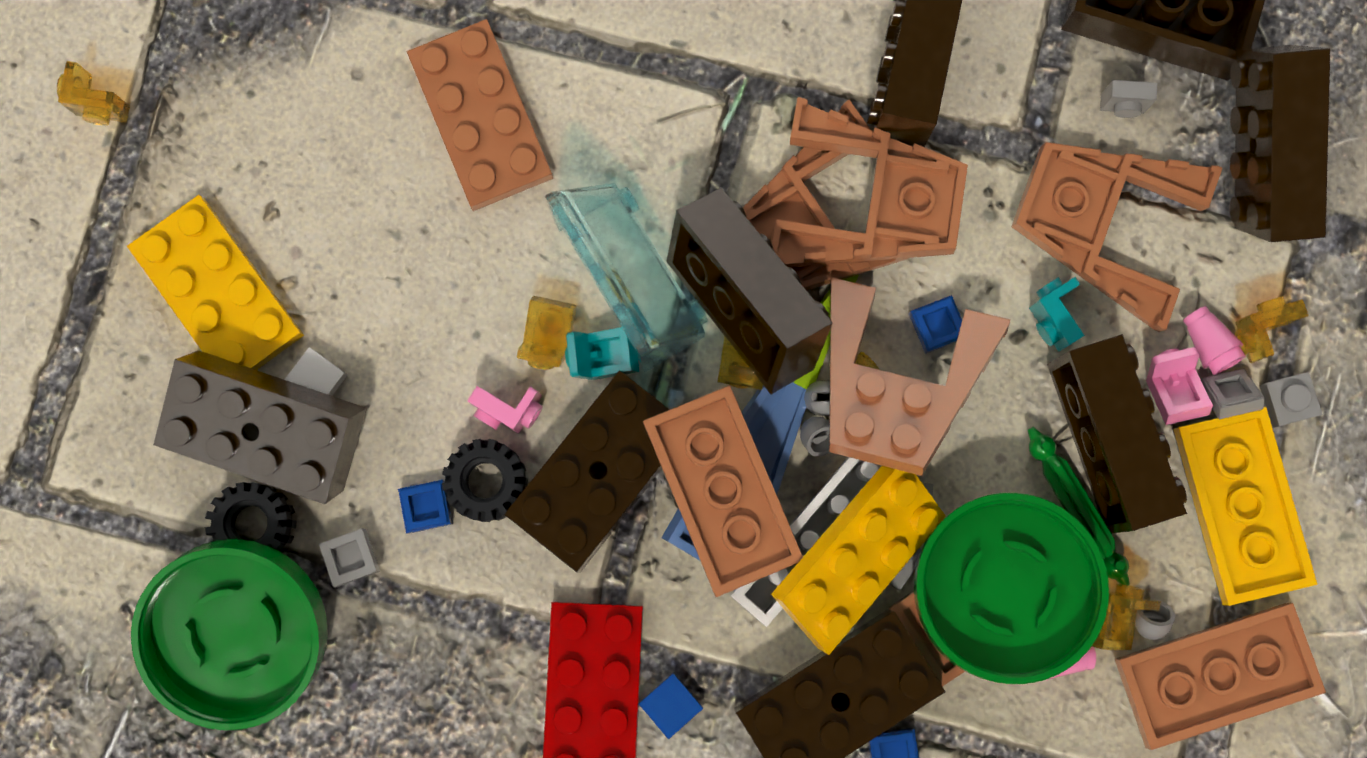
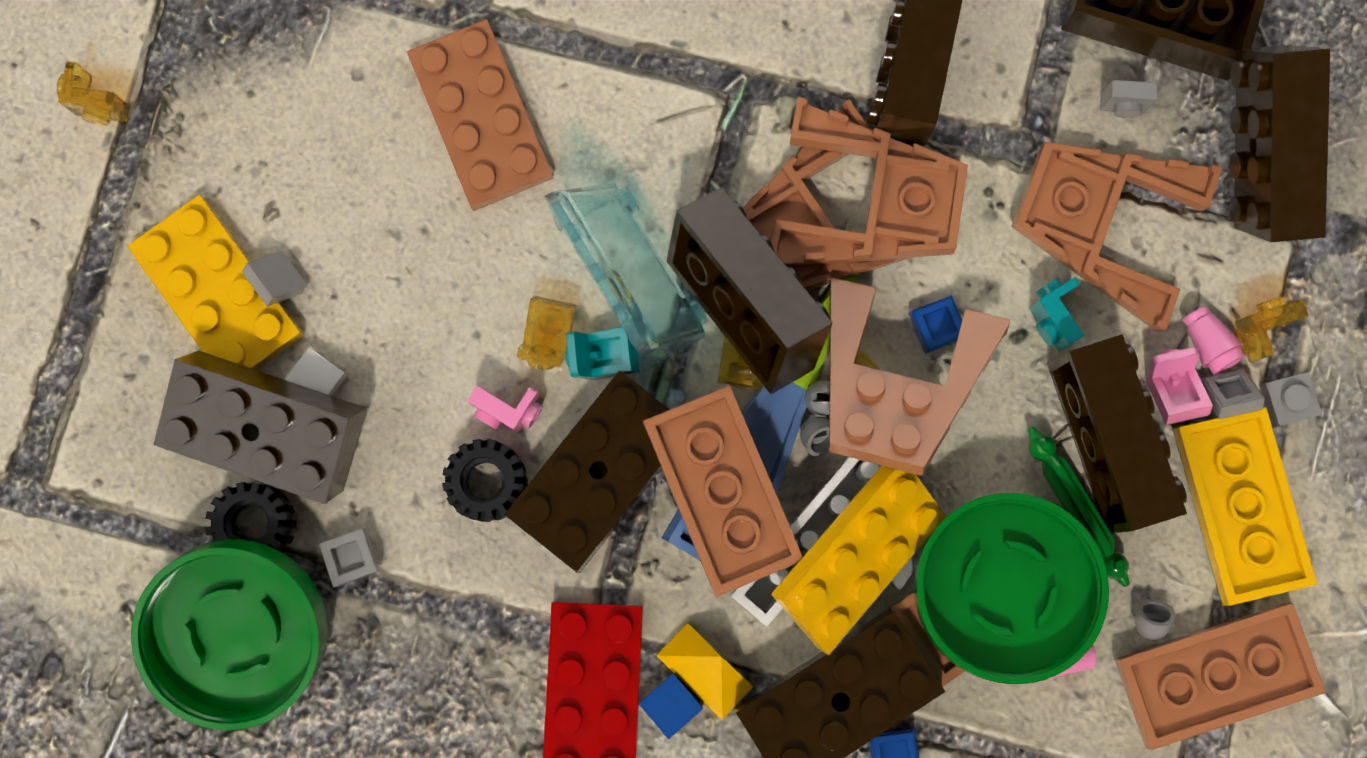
(274, 278): none -> light grey tile
(425, 507): blue tile -> none
(704, 671): none -> yellow slope
(1120, 619): clear yellow bracket -> none

